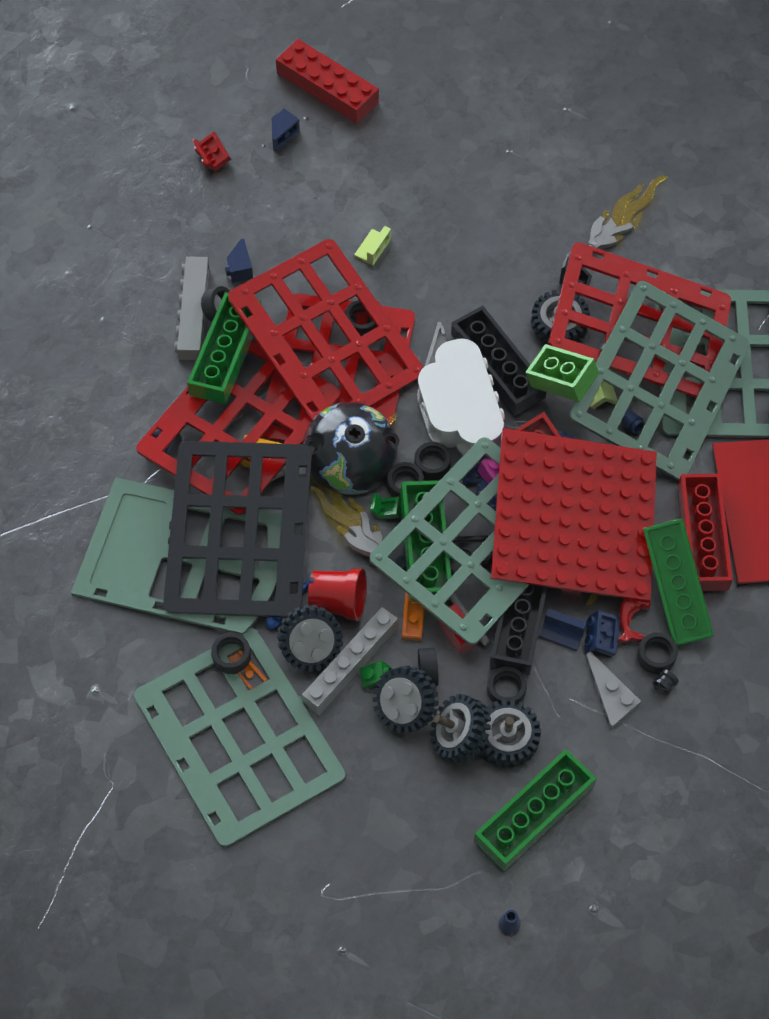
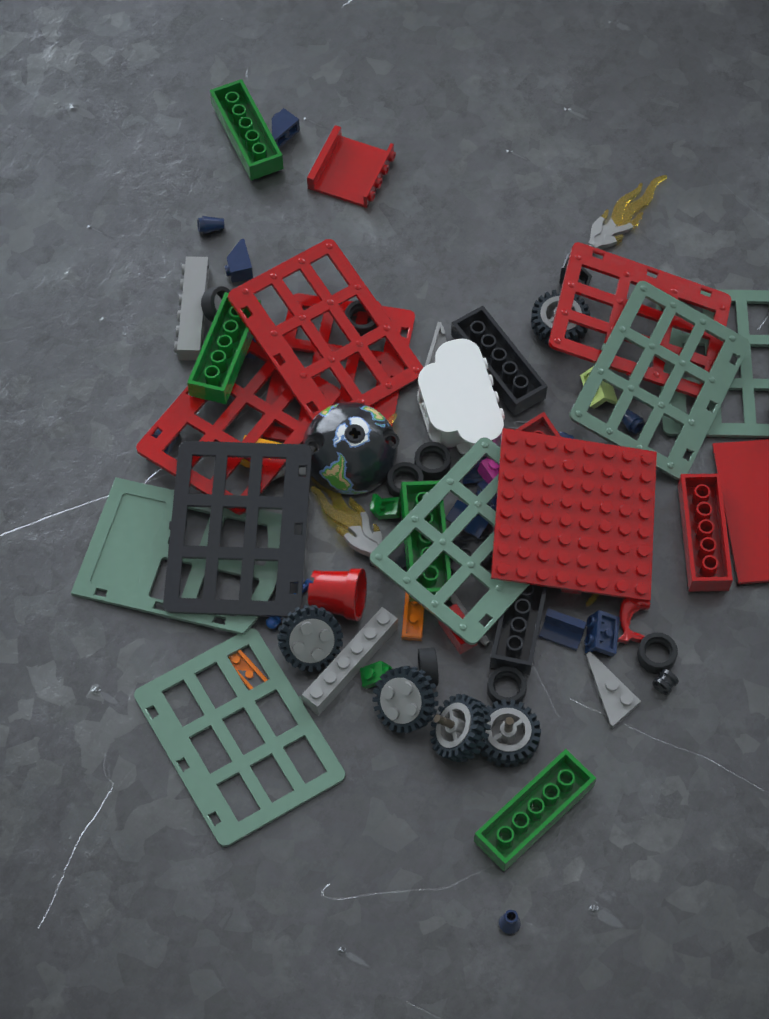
(210, 224): none -> dark blue cone
(212, 152): red bracket -> none
(231, 638): black tyre -> none
(246, 129): none -> green brick
(327, 81): red brick -> none
(349, 169): none -> red panel
(373, 245): yellowish green panel -> none
(475, 527): none -> dark blue panel
(562, 372): bright green brick -> none
(678, 582): green tile -> none

